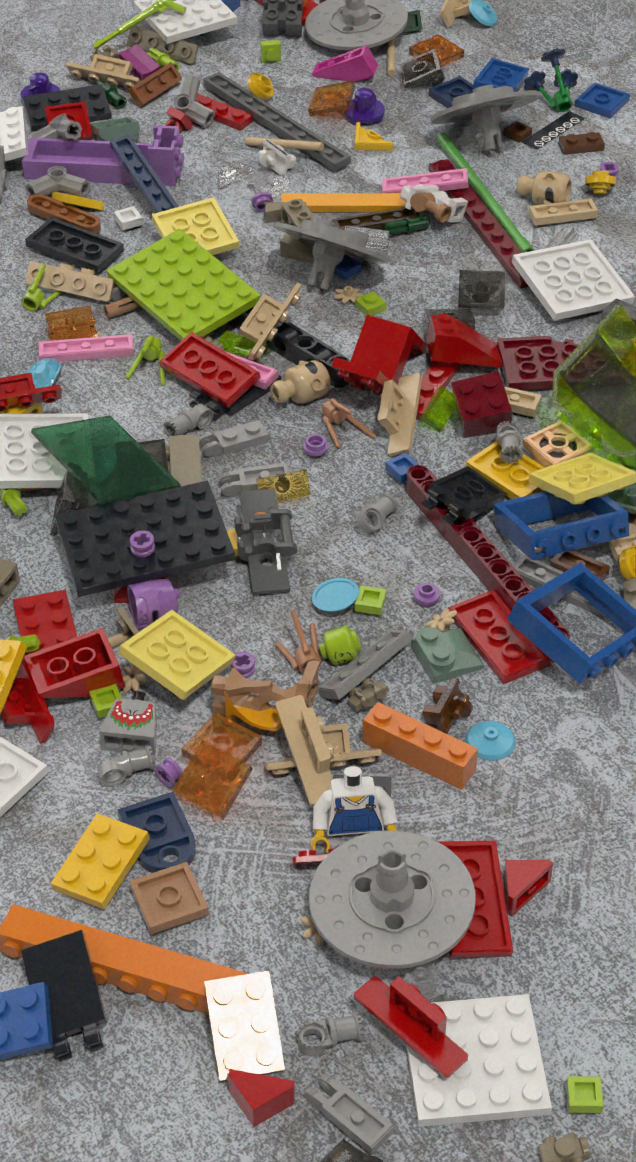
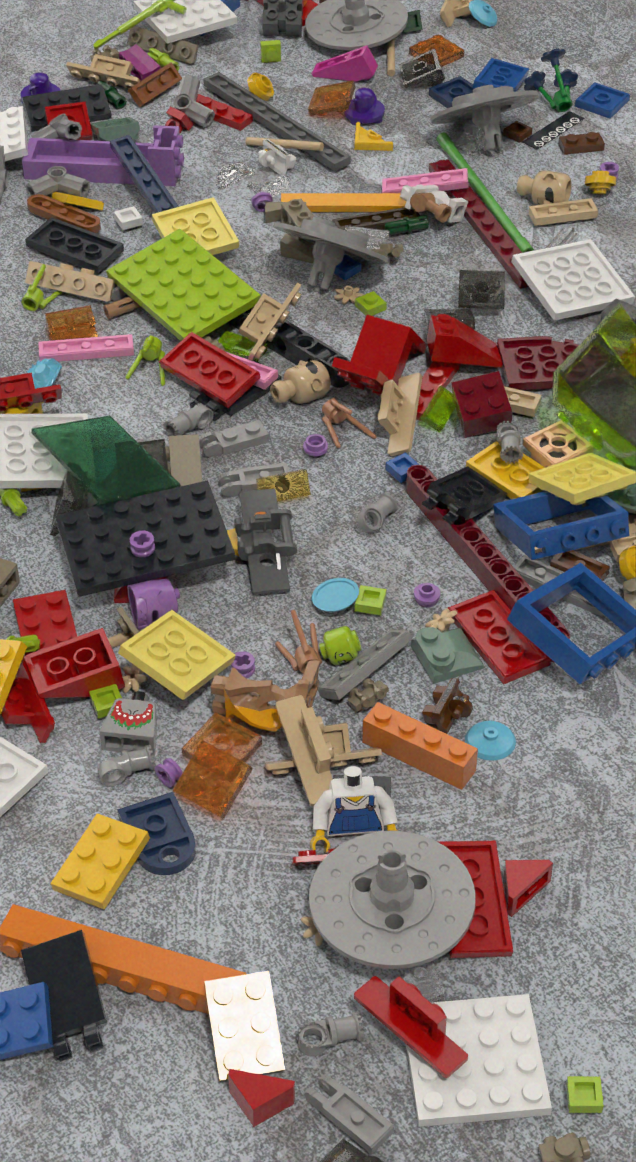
(169, 898): medium nougat plate -> none
(389, 250): none -> dark tan piece

